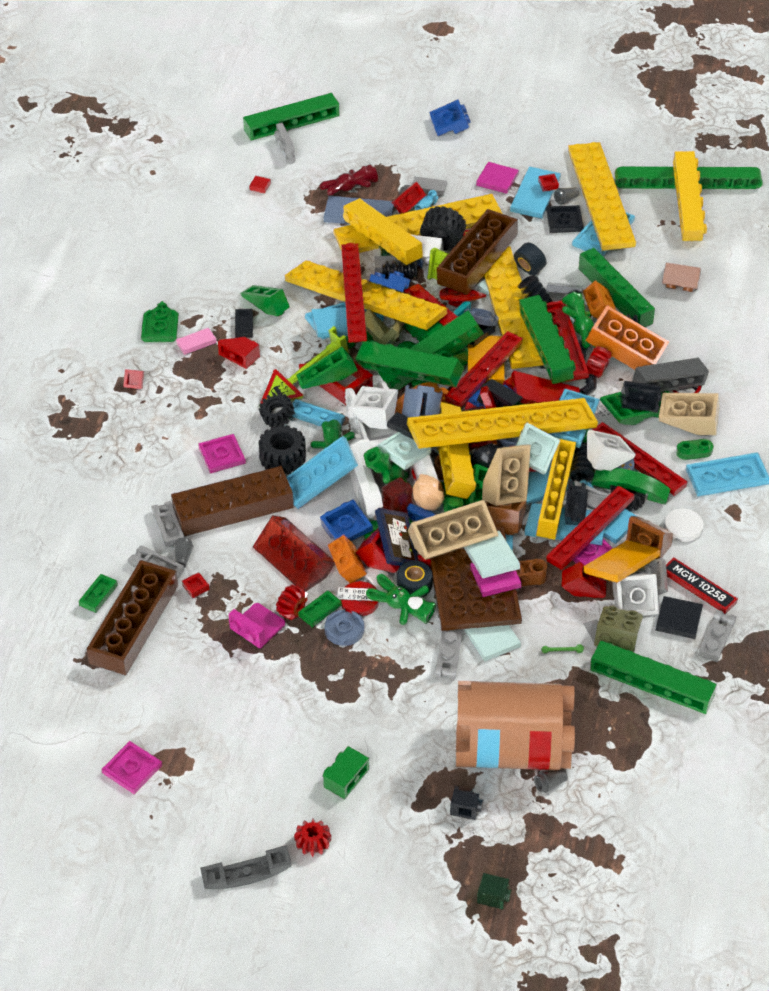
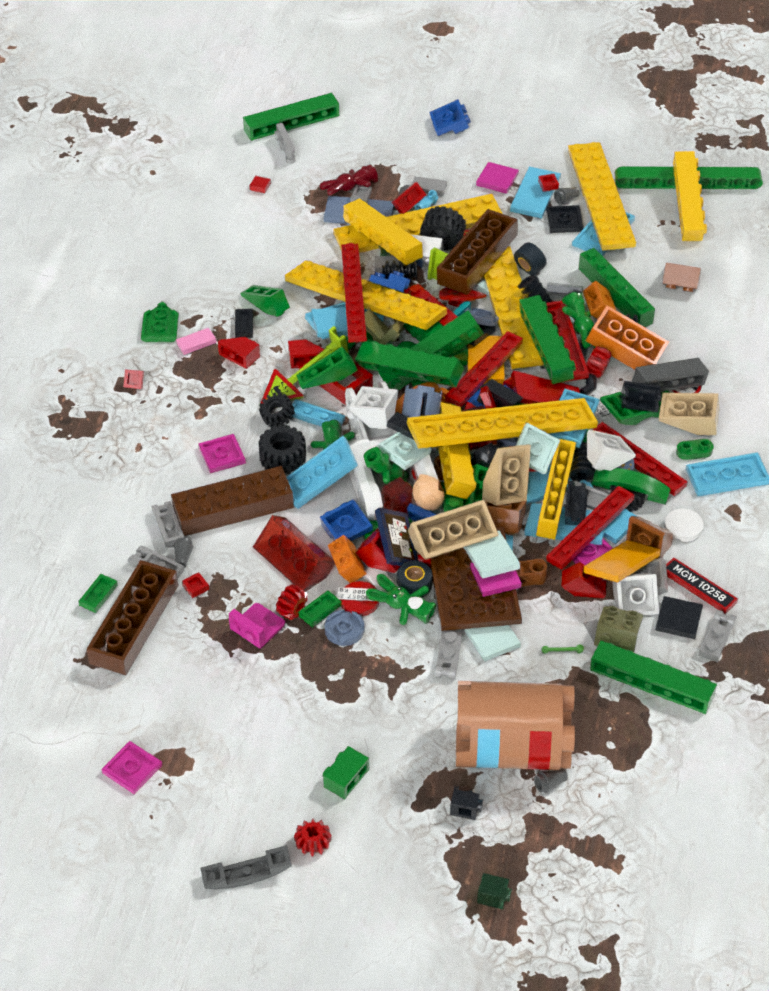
(302, 352): none -> red slope
(361, 192): none -> light grey tile

